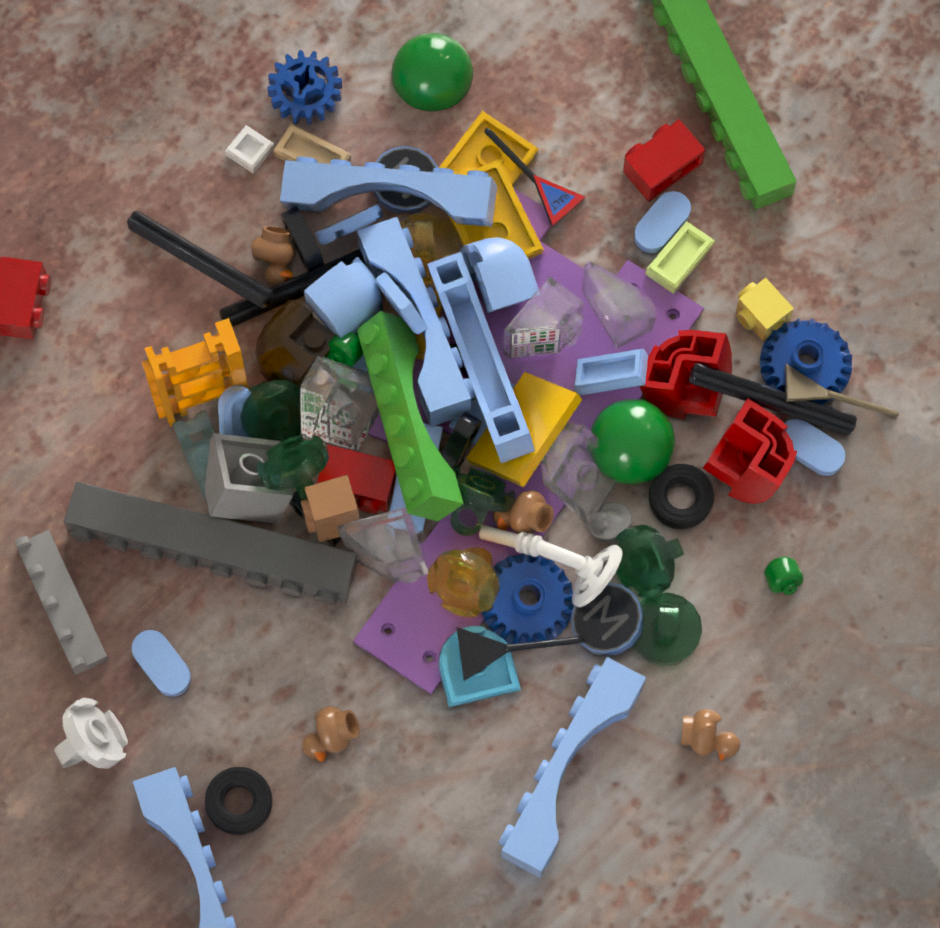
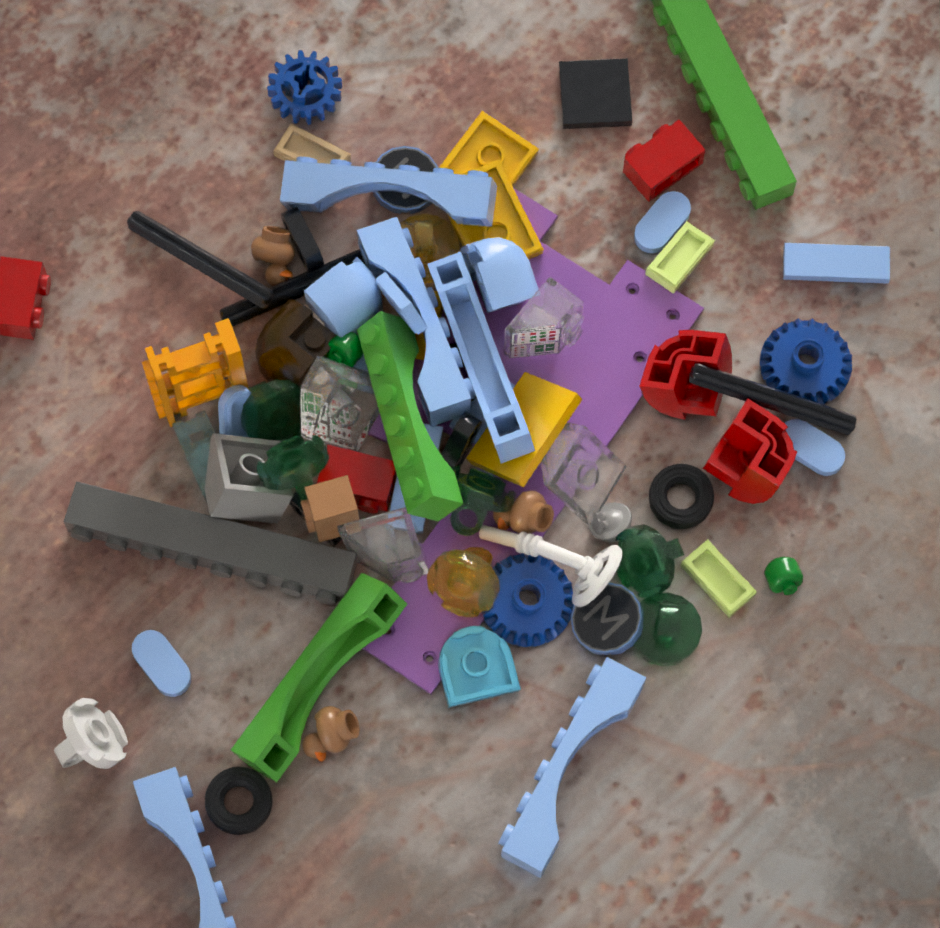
(61, 601): light grey hinge -> none
(249, 149): white tile -> none
(276, 730): none -> bright green arch
(349, 224): medium blue tile -> none
(432, 72): green piece -> none
(480, 651): black piece -> none
(555, 198): piece -> none
(595, 93): none -> black tile
(611, 372): light blue tile -> none
(617, 305): clear slope -> none
(633, 441): green piece -> none
(700, 734): medium nougat animal -> none
(718, 578): none -> yellowish green tile
(762, 308): light yellow brick -> none
(802, 388): dark tan piece -> none
(836, 263): none -> light blue tile

